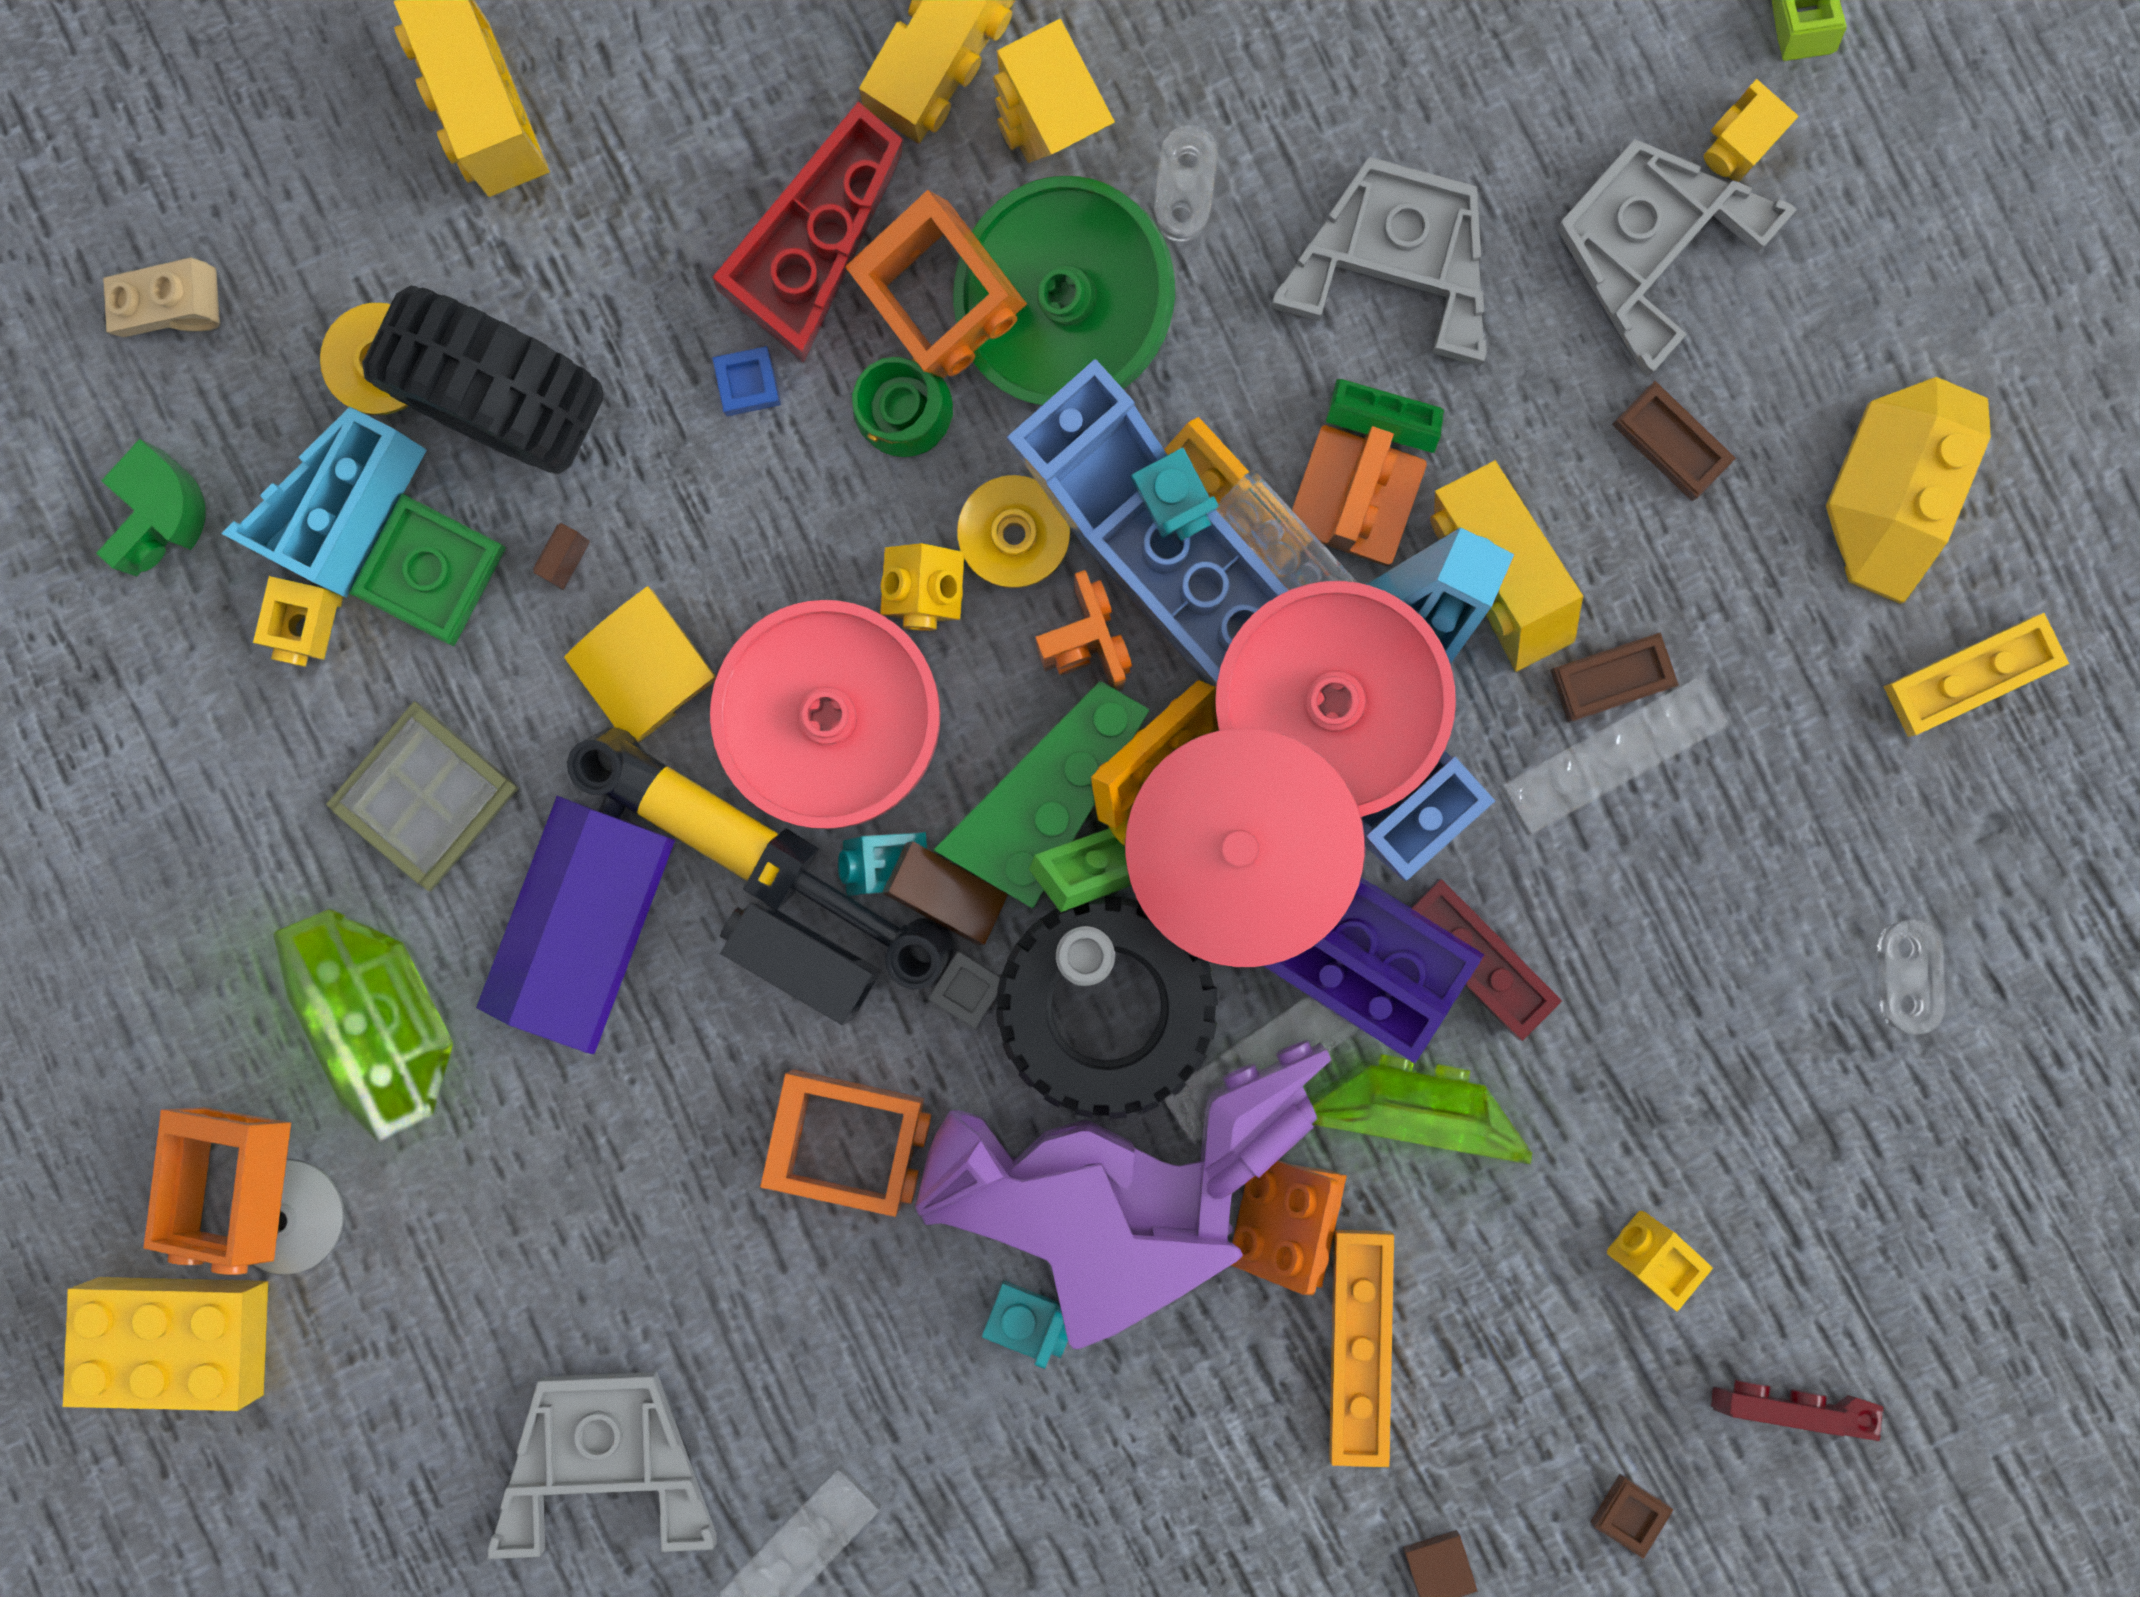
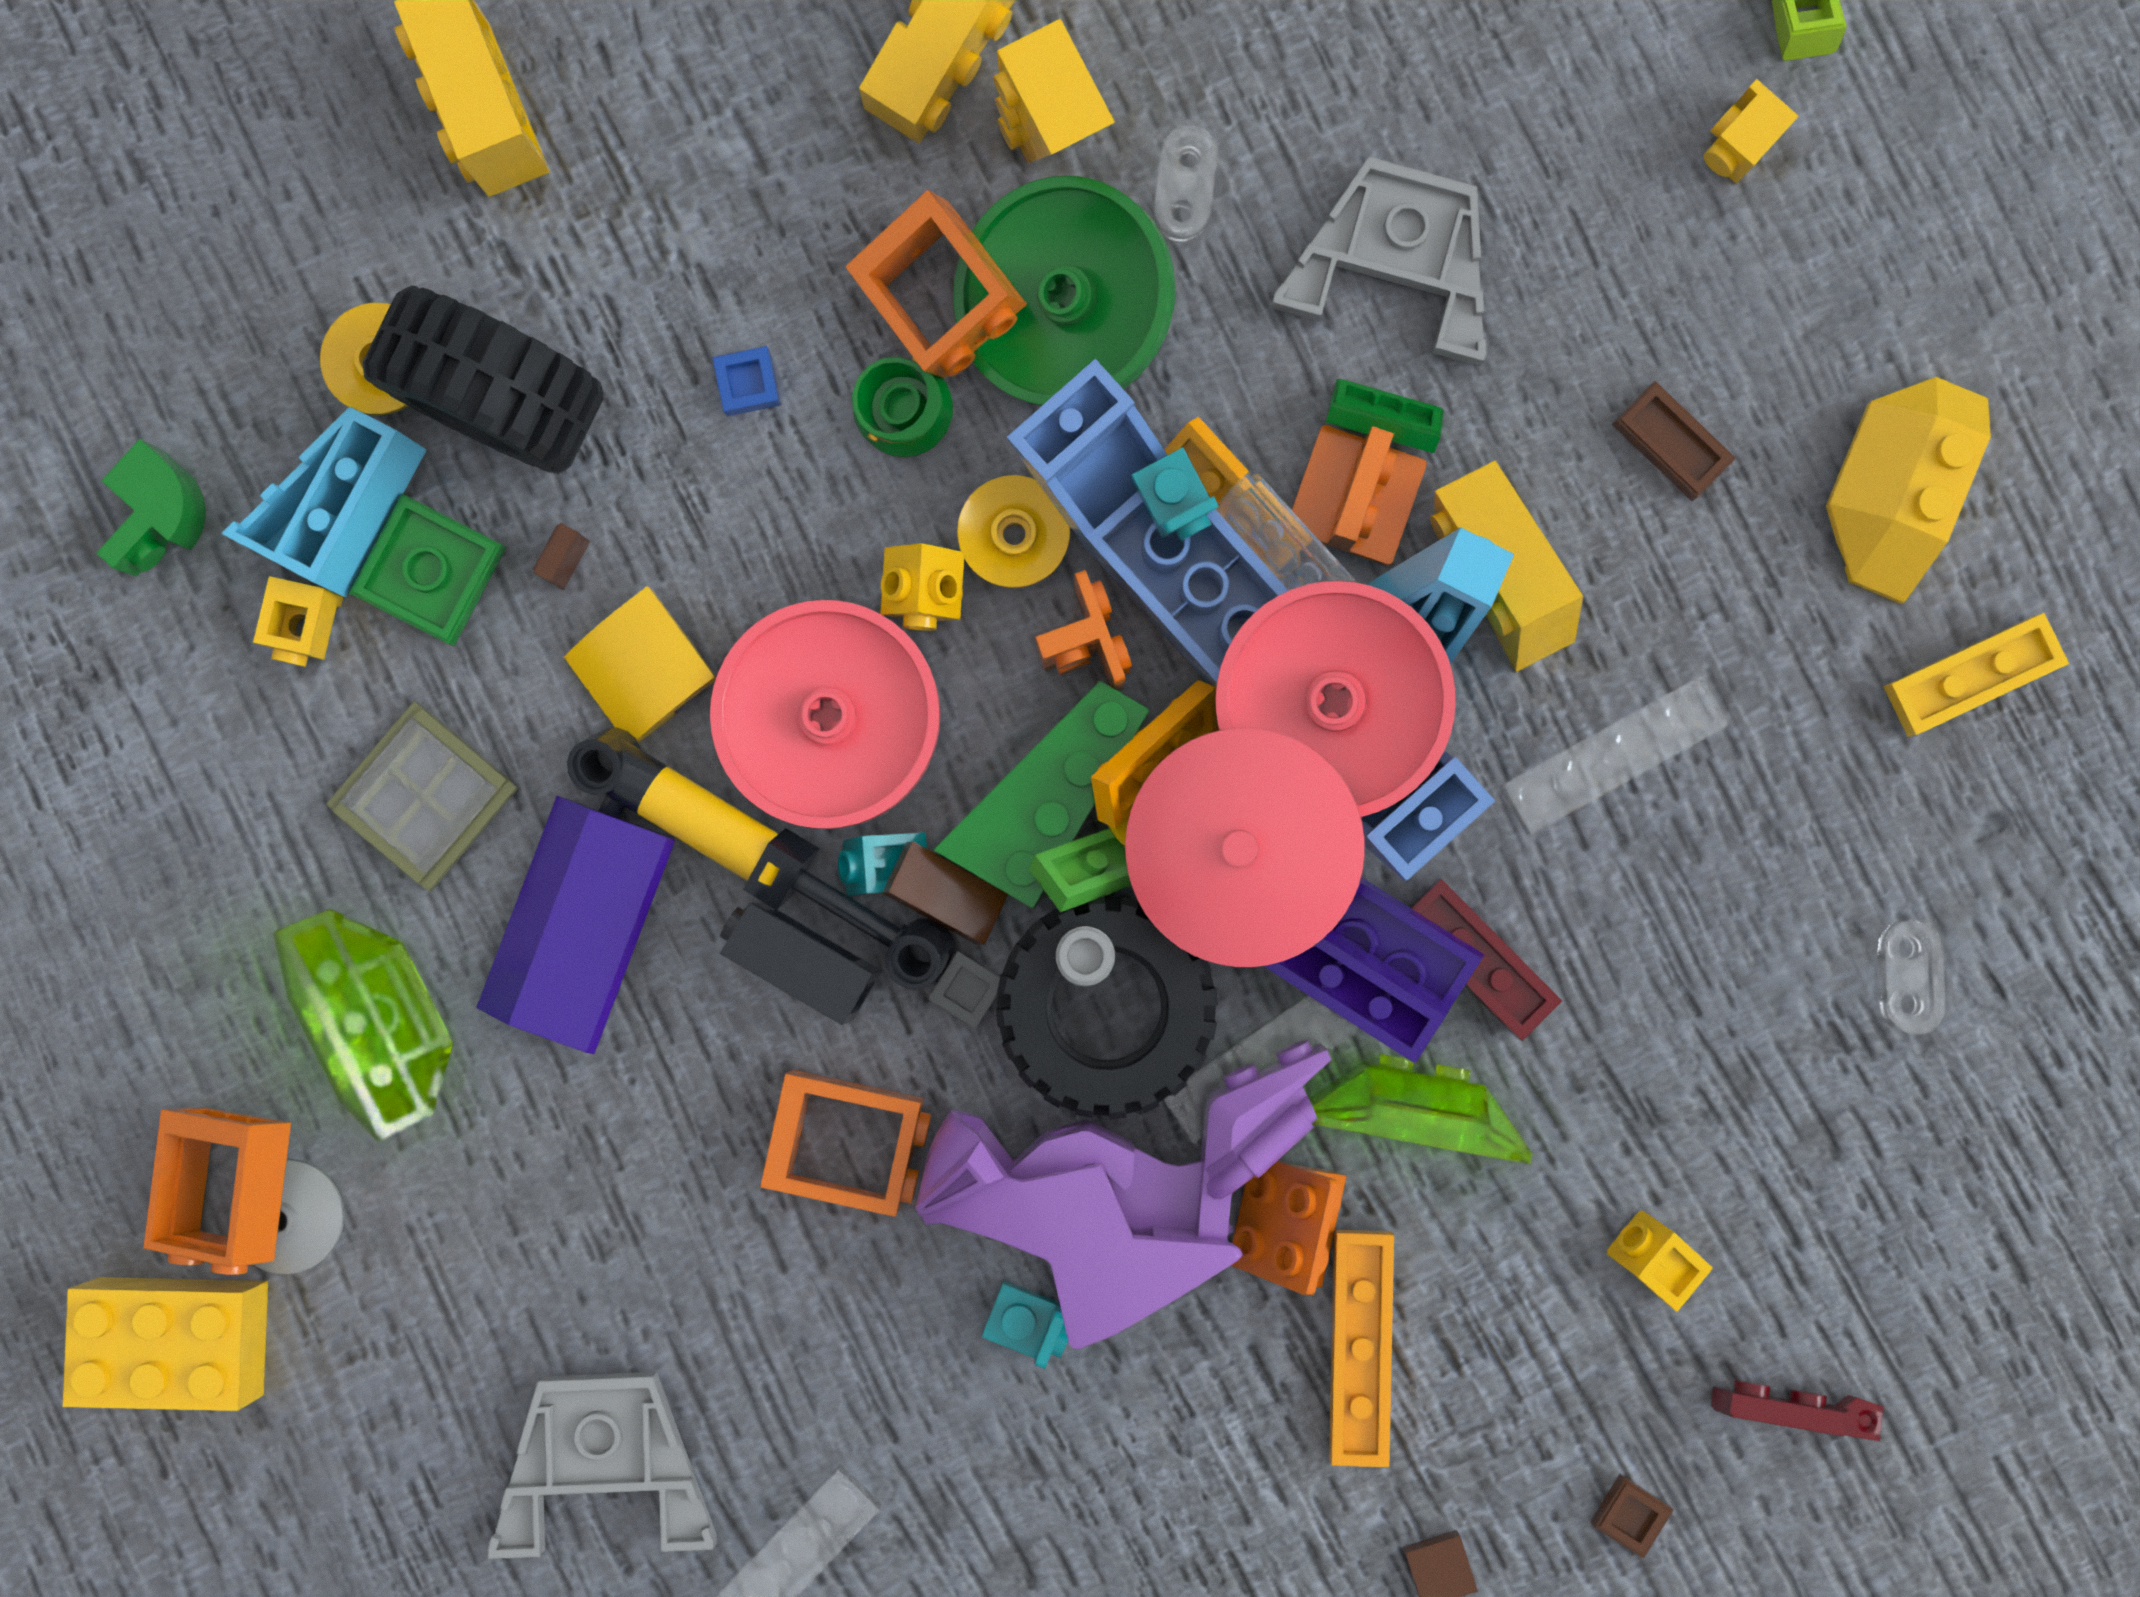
(161, 297): tan plate -> none
(800, 247): red wedge -> none
(1614, 677): reddish brown tile -> none
(1640, 222): light grey wing -> none

